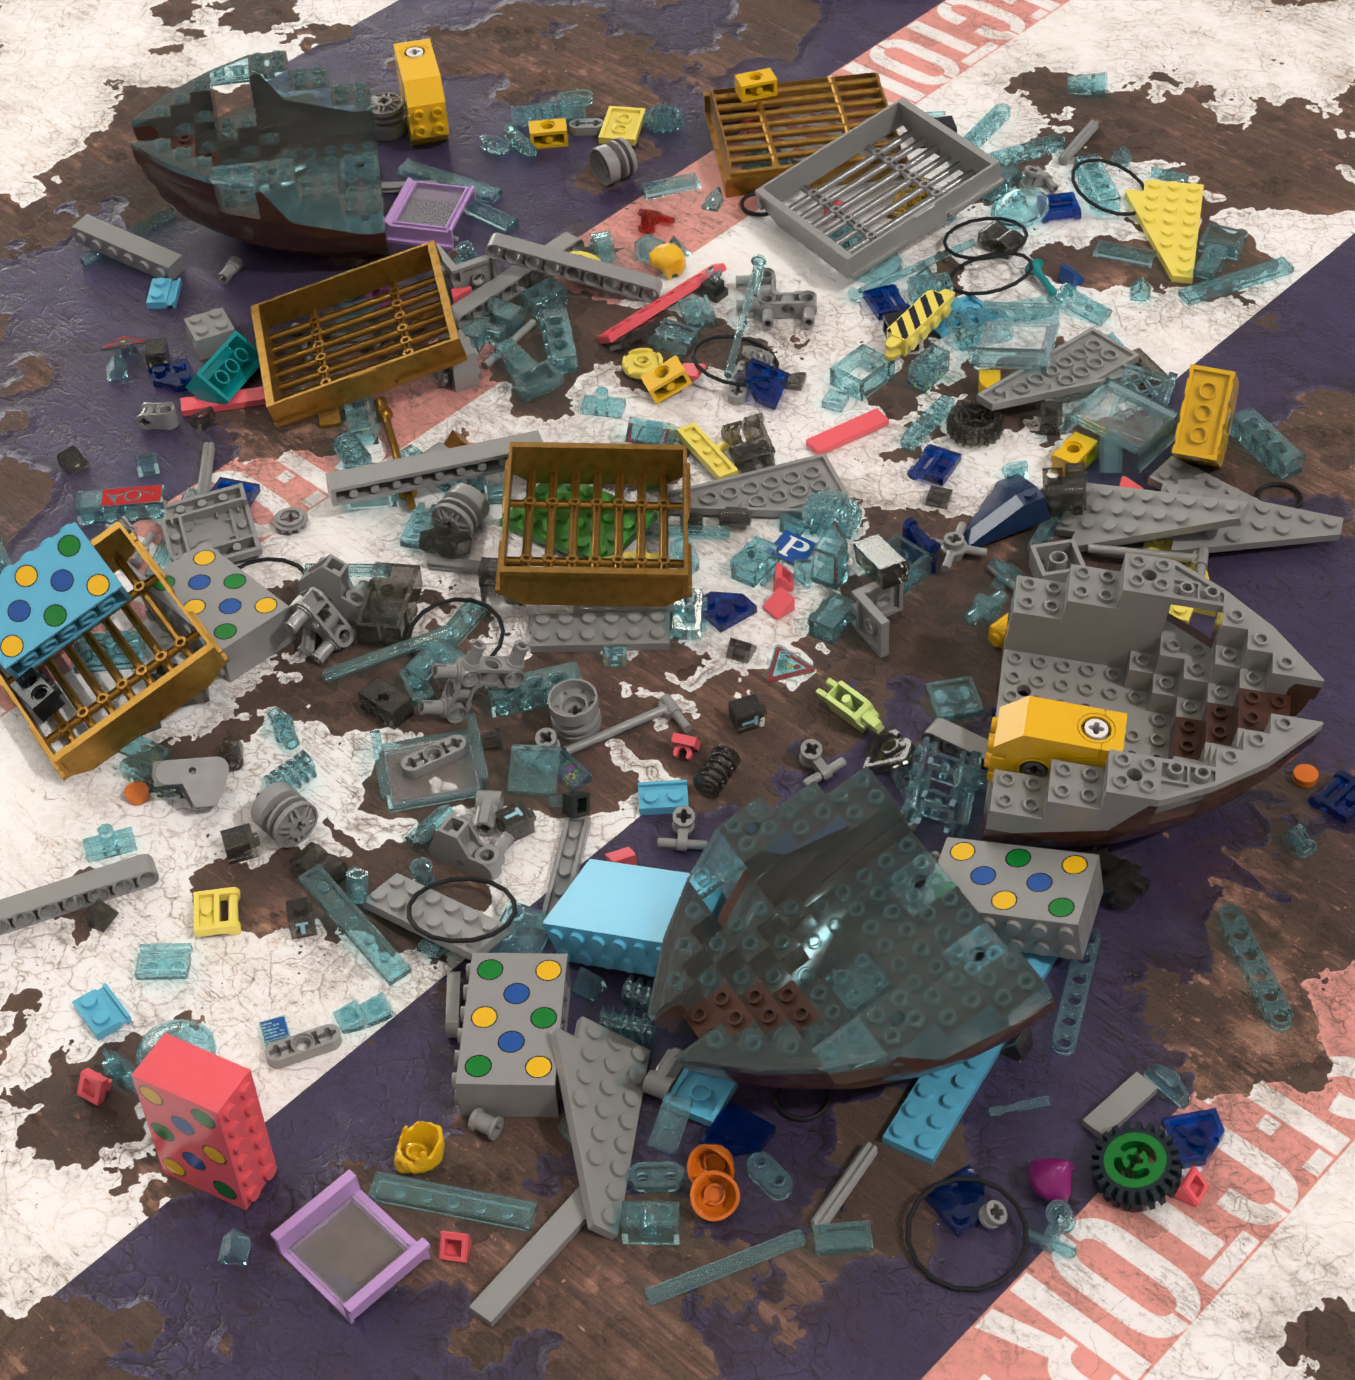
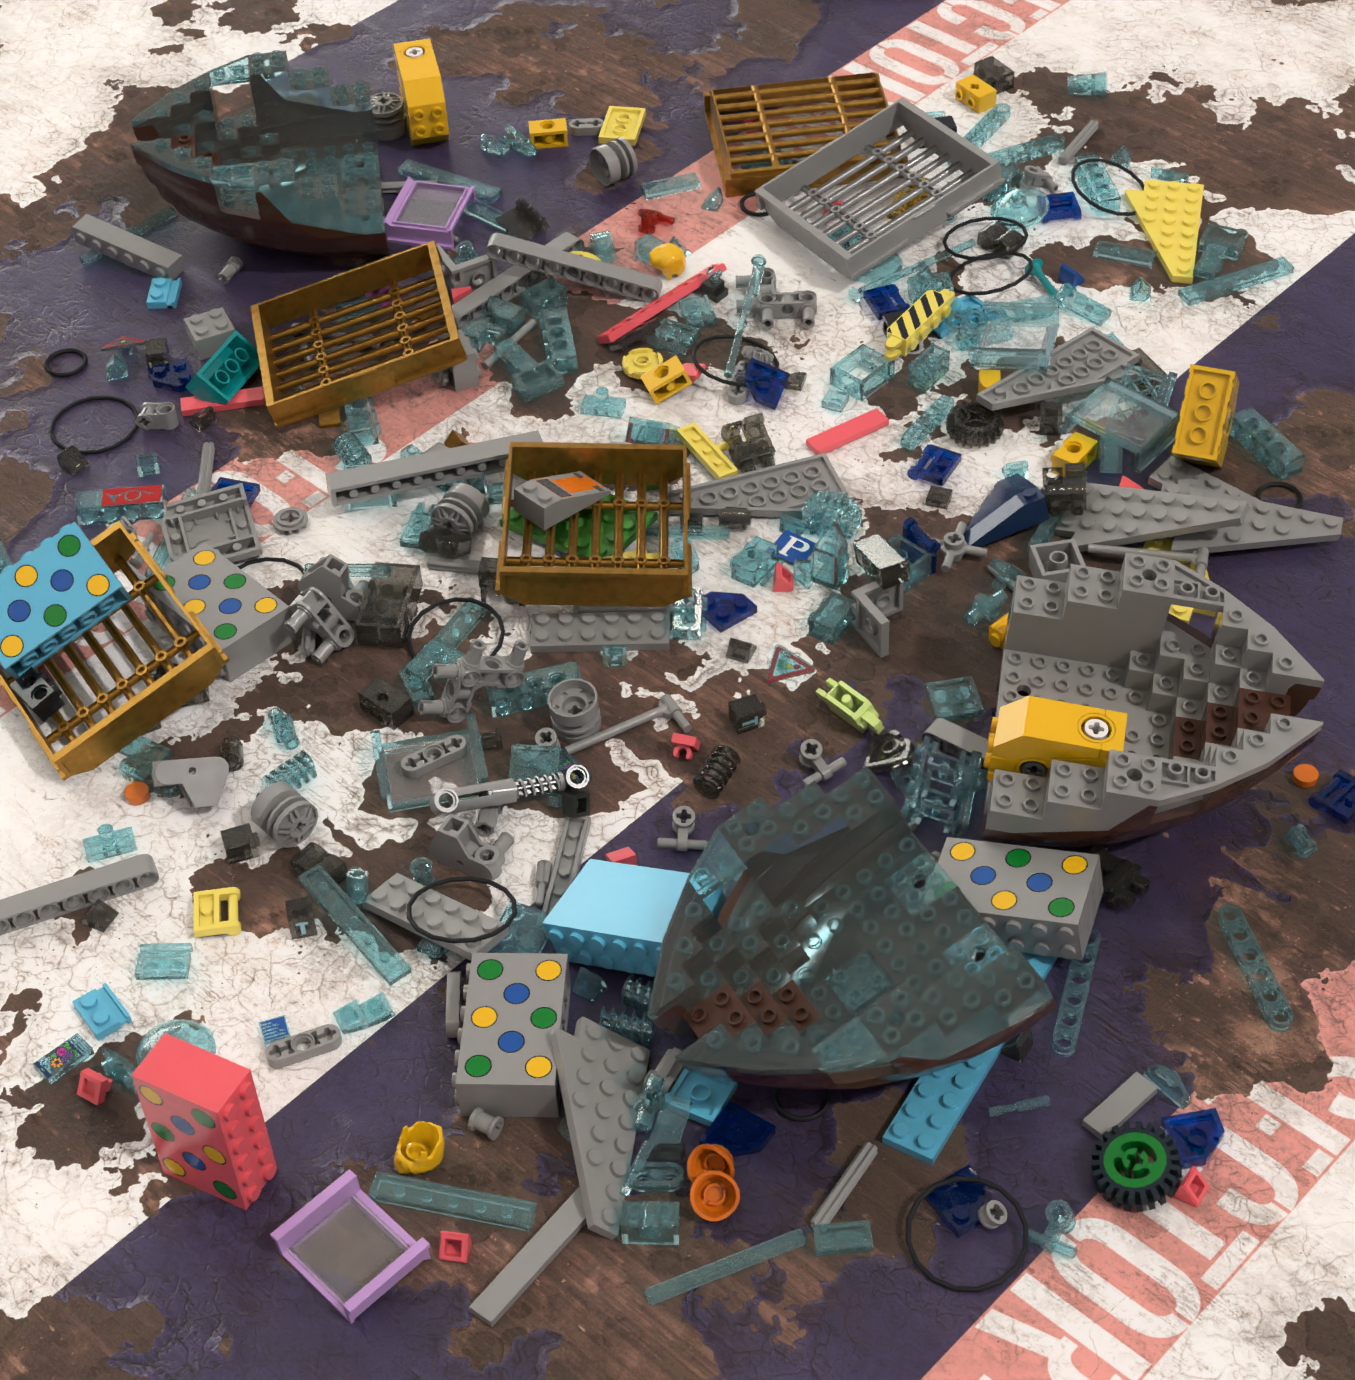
(63, 1058): none -> tile
(66, 374): none -> black tyre
(85, 400): none -> black piece
(112, 650): clear light blue plate -> none
(234, 1248): clear light blue slope -> none
(384, 415): pearl gold bar -> none
(387, 653): clear light blue axle -> none
(423, 831): clear light blue plate -> none
(506, 791): none -> piece
(516, 820): clear smoke brick -> none
(523, 220): none -> clear smoke hinge
(542, 880): none -> light grey axle
(556, 497): none -> light grey slope
(566, 109): clear light blue brick -> none
(576, 94): clear light blue plate -> none
(637, 1166): none -> clear light blue piece
(648, 1102): none -> clear light blue axle
(662, 796): medium azure plate -> none
(664, 118): clear light blue gear -> none
(670, 1153): none -> clear smoke slope
(756, 85): yellow brick -> none
(767, 1174): clear light blue plate -> none
(779, 604): coral slope -> none
(975, 93): none -> yellow brick
(994, 74): none -> clear smoke brick
(1051, 1178): magenta piece -> none

